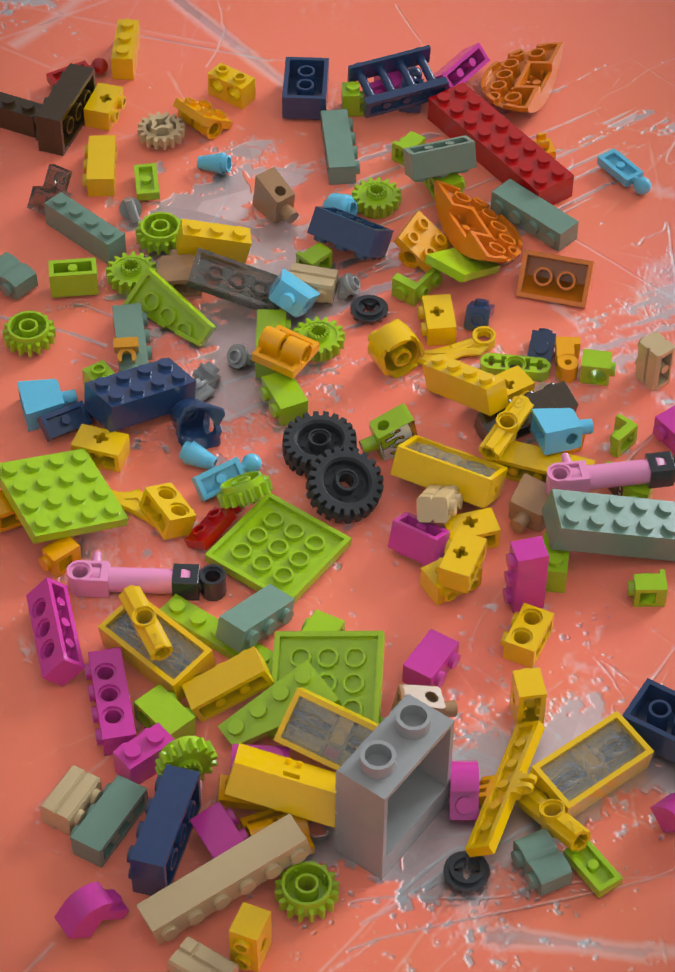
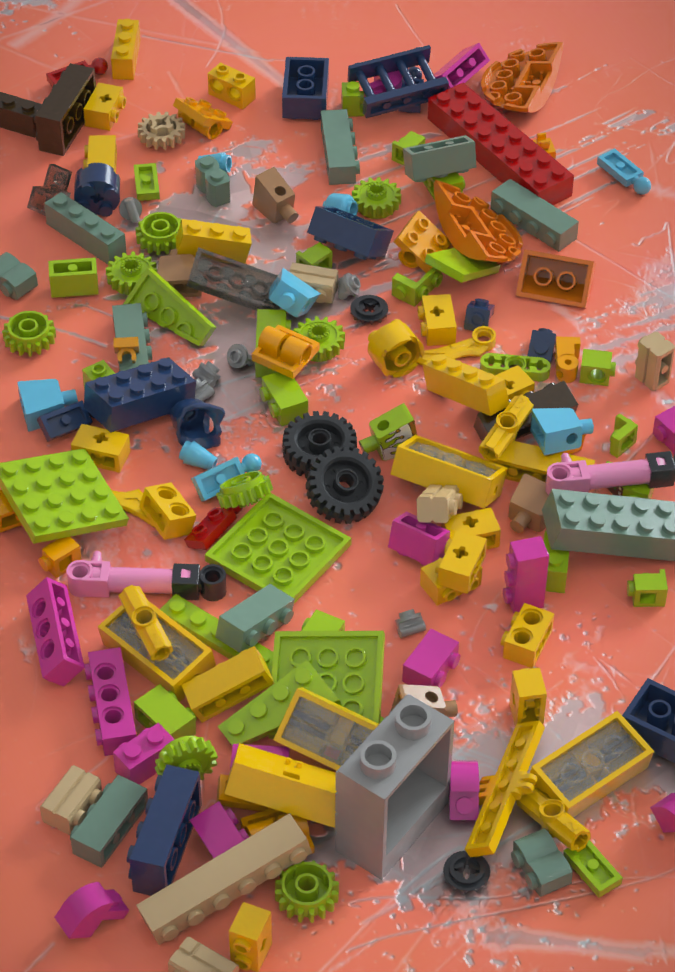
(97, 188): none -> dark blue brick
(212, 181): none -> sand green brick
(410, 623): none -> light grey plate

